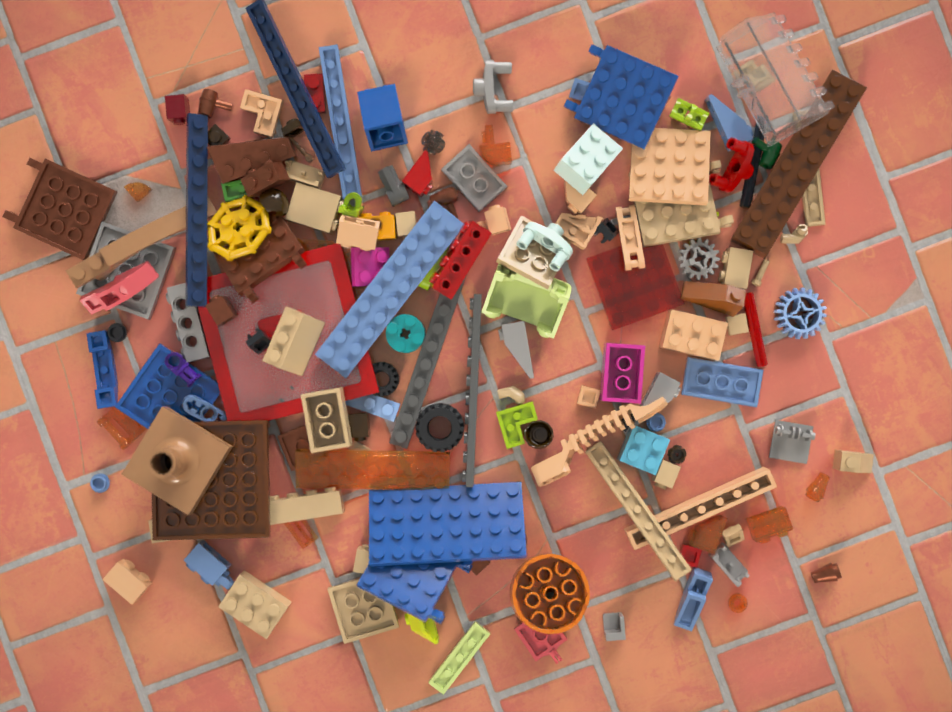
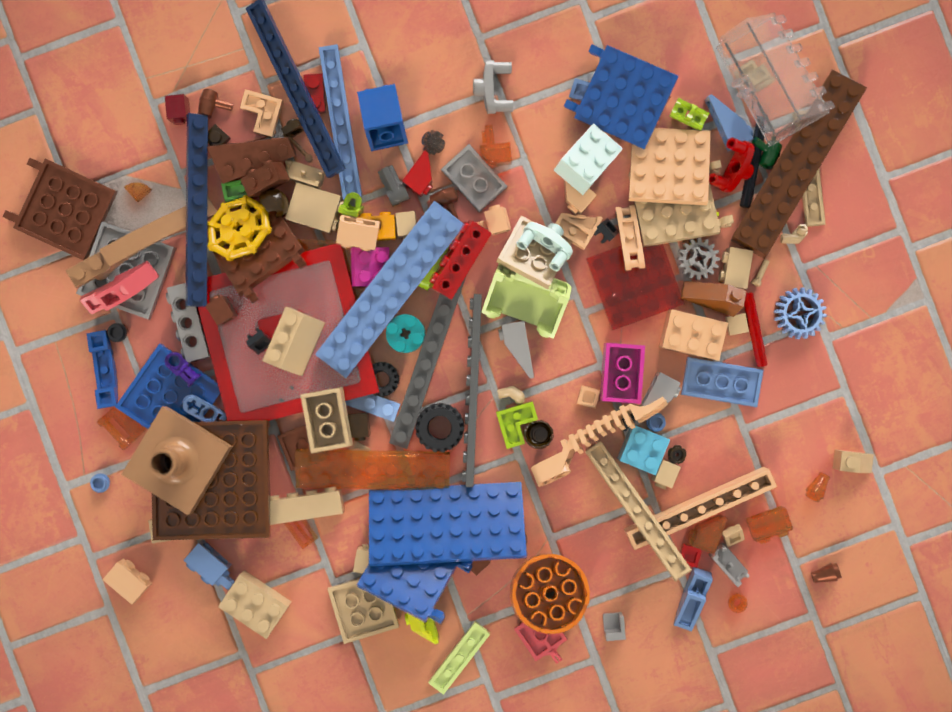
(791, 441): light grey hinge -> none

